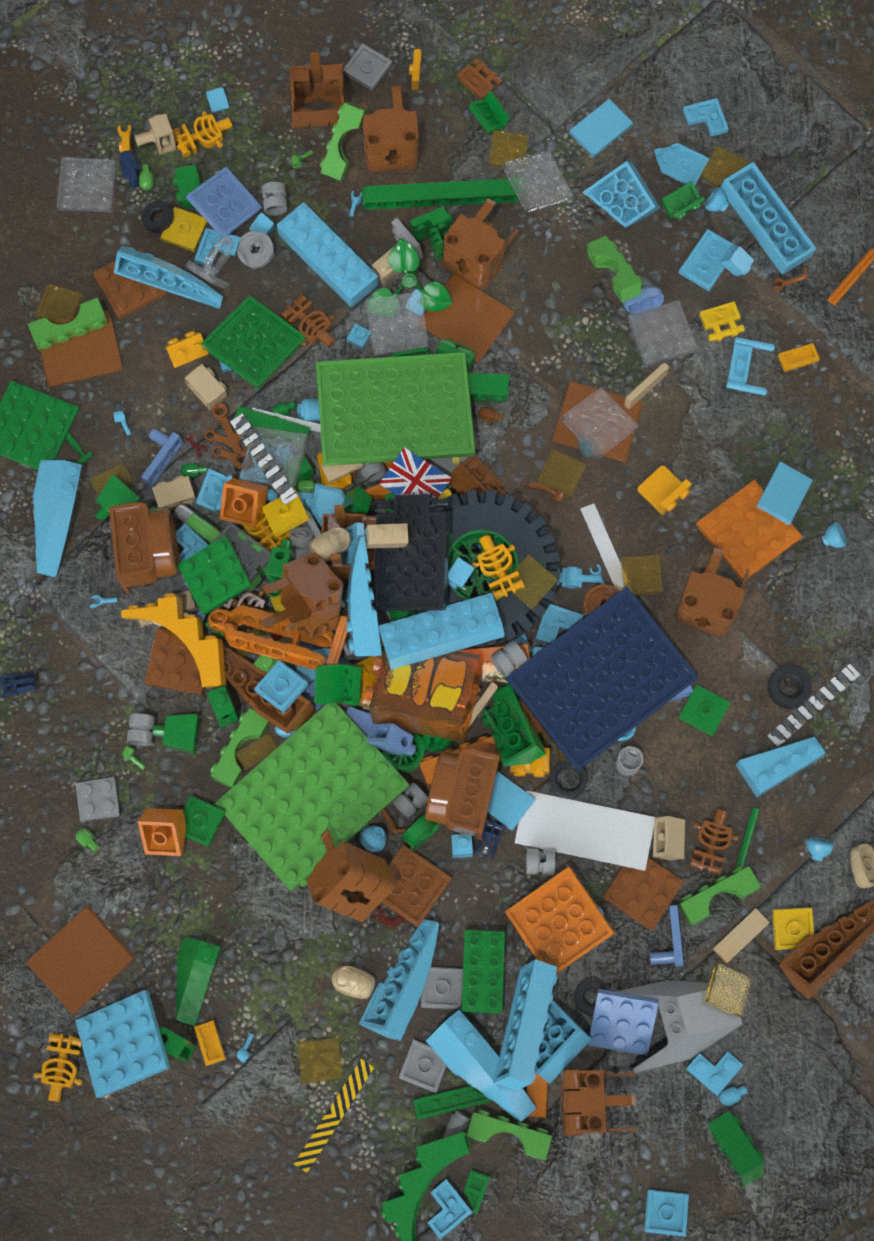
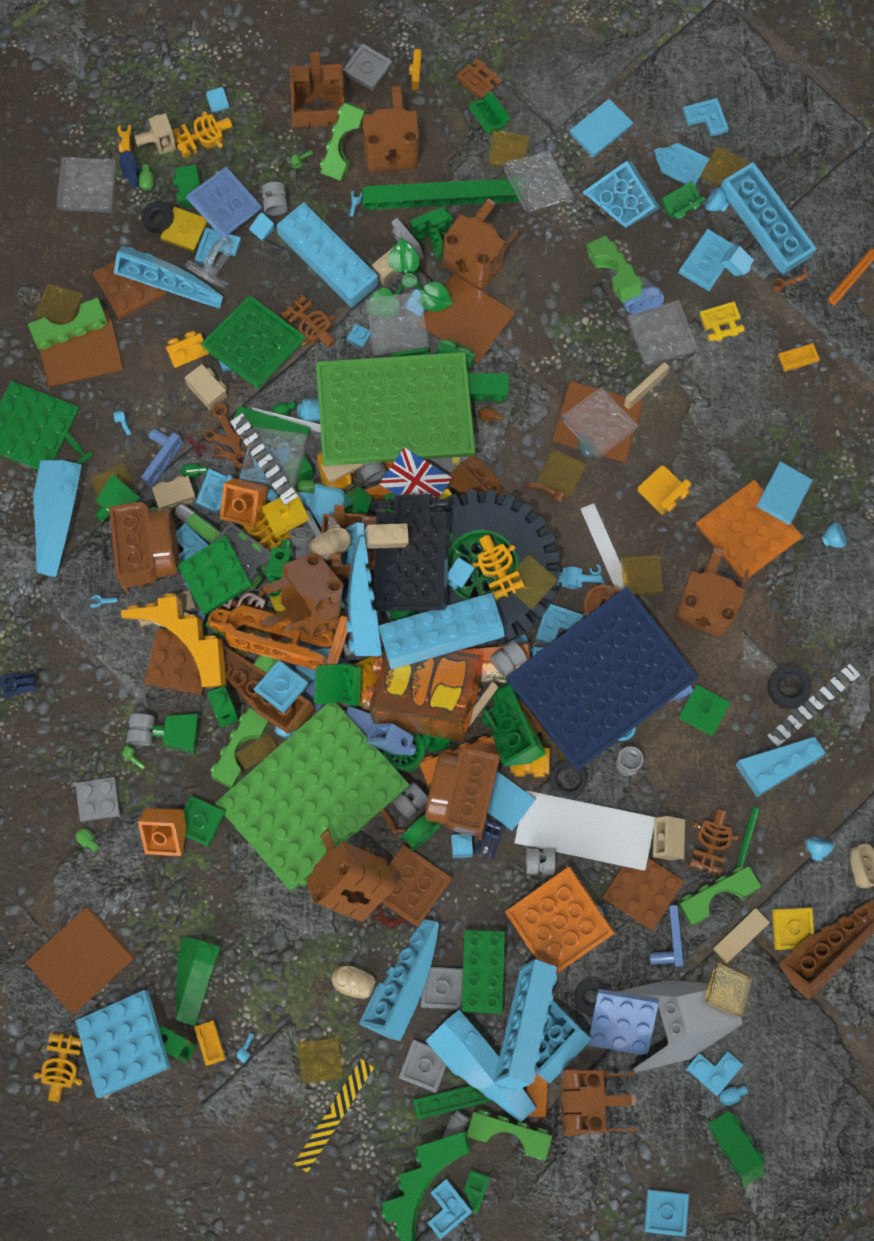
(265, 252): light grey plate -> none
(373, 838): medium azure brick -> none
(740, 365): medium azure plate -> none

